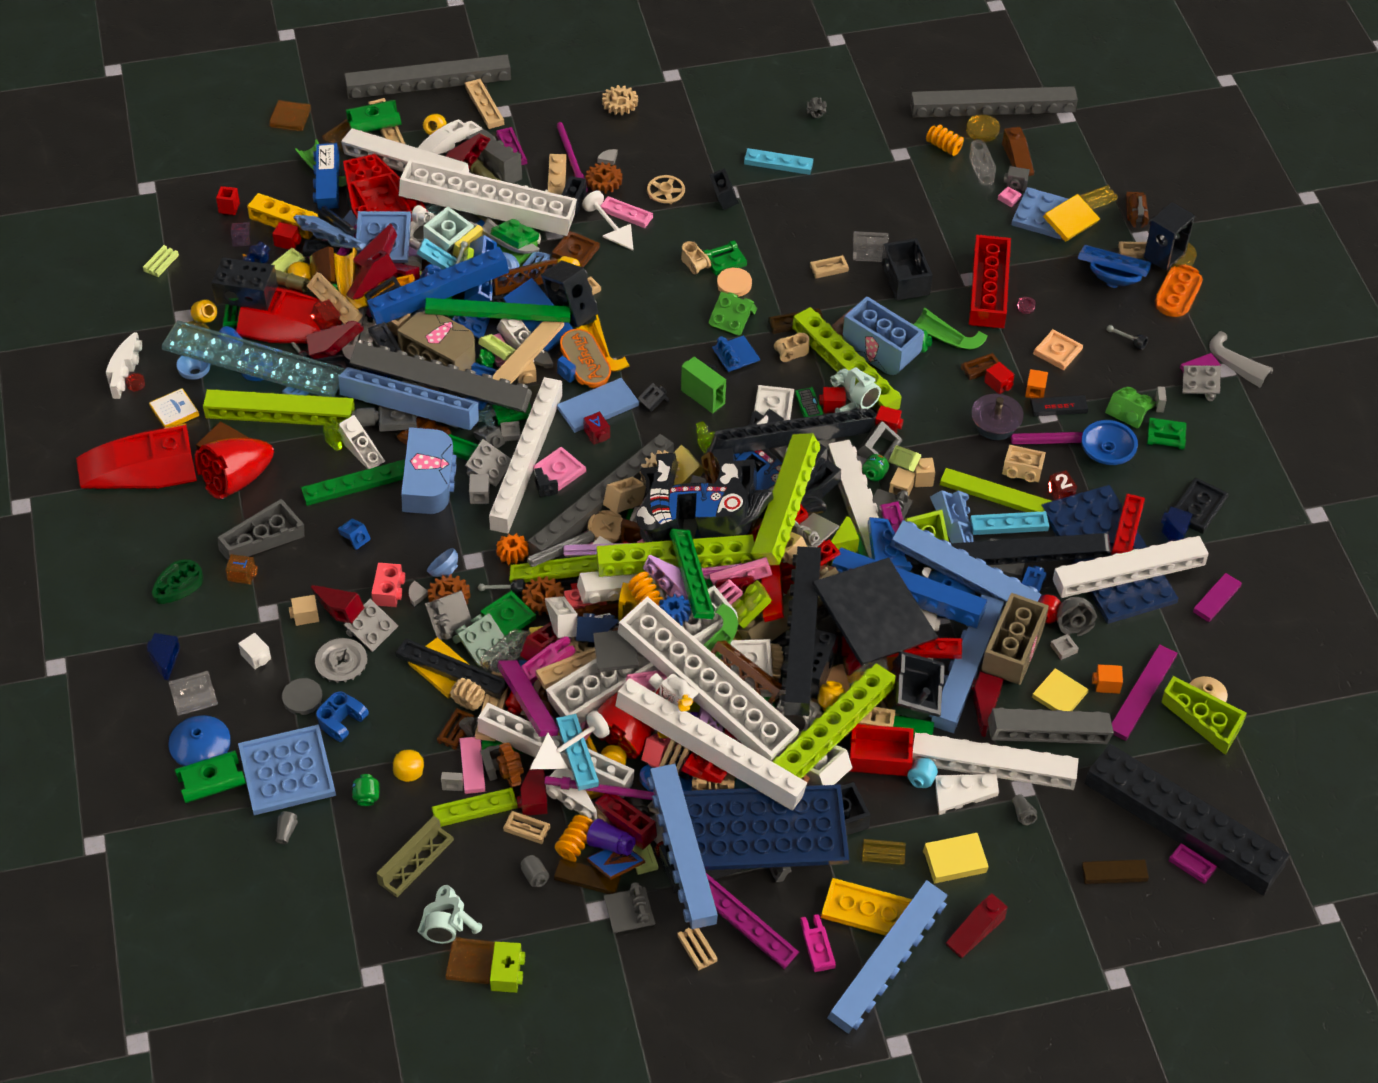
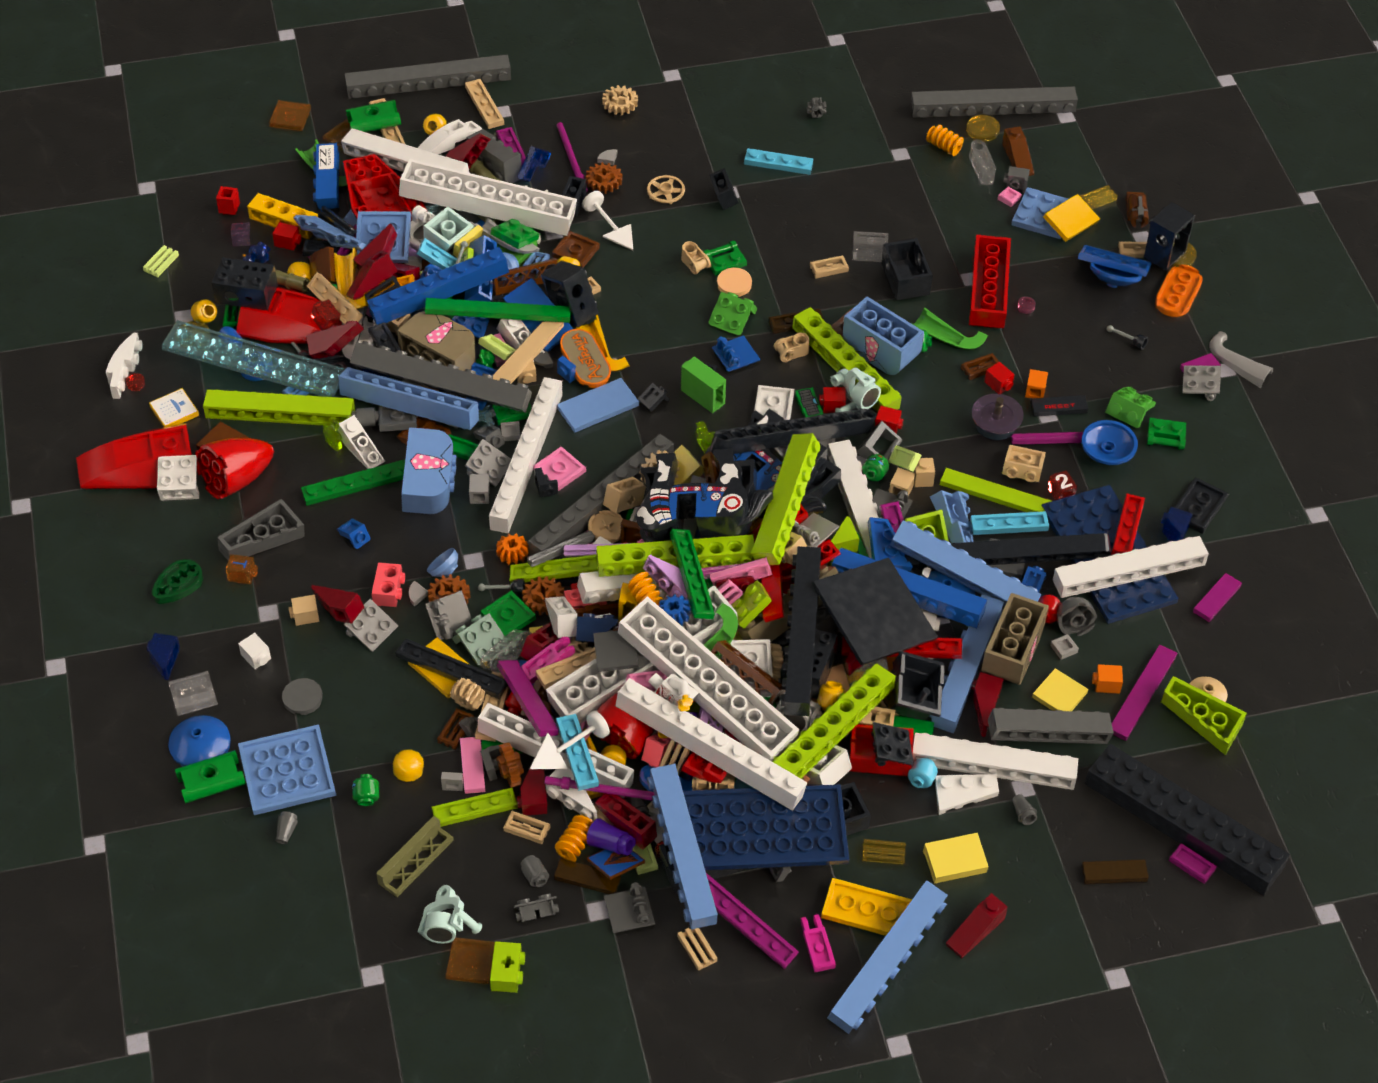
(177, 477): none -> white bracket
(186, 364): medium blue piece -> none
(287, 259): yellowish green tile -> none
(334, 650): light grey gear -> none
(336, 713): blue piece -> none
(534, 158): none -> clear blue tile
(544, 905): none -> dark grey hinge
(557, 173): tan plate -> none
(596, 428): dark red brick -> none
(626, 212): bright pink tile -> none
(891, 744): none -> black hinge
(1058, 349): light nougat tile -> none
(1160, 399): light grey tile -> none

